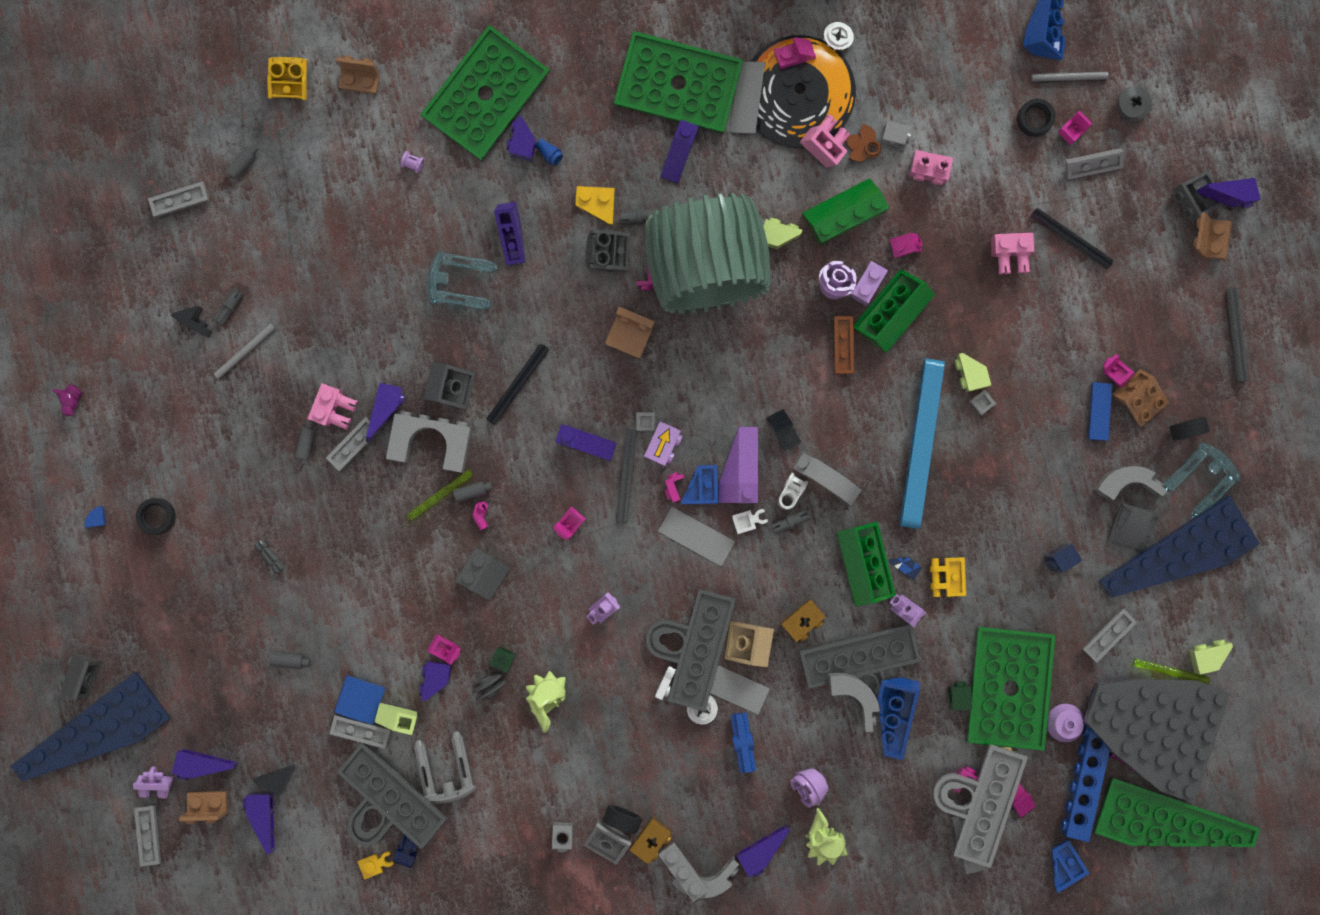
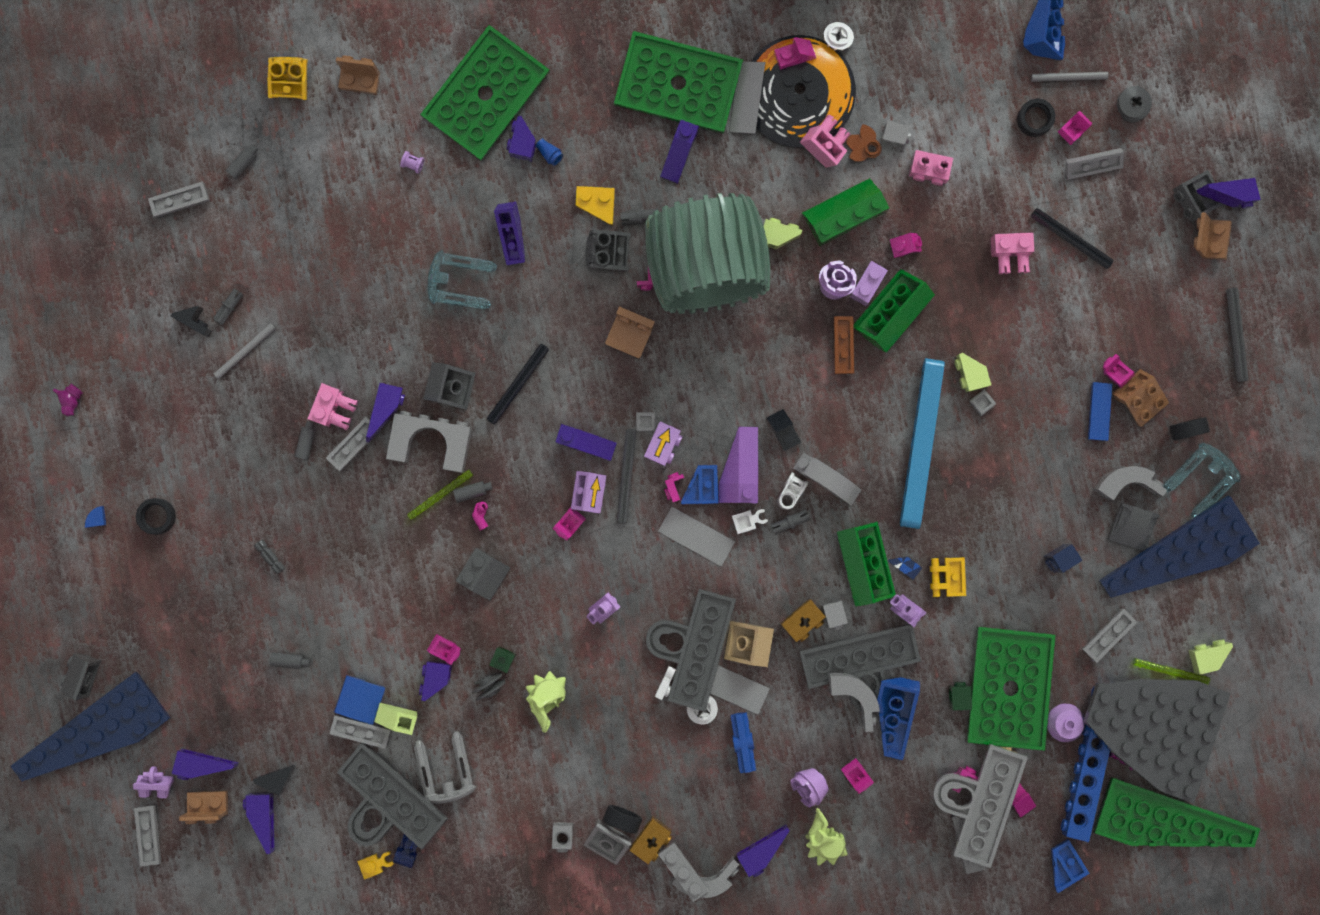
(588, 492): none -> lavender brick
(834, 615): none -> light grey brick
(857, 776): none -> dark pink bracket

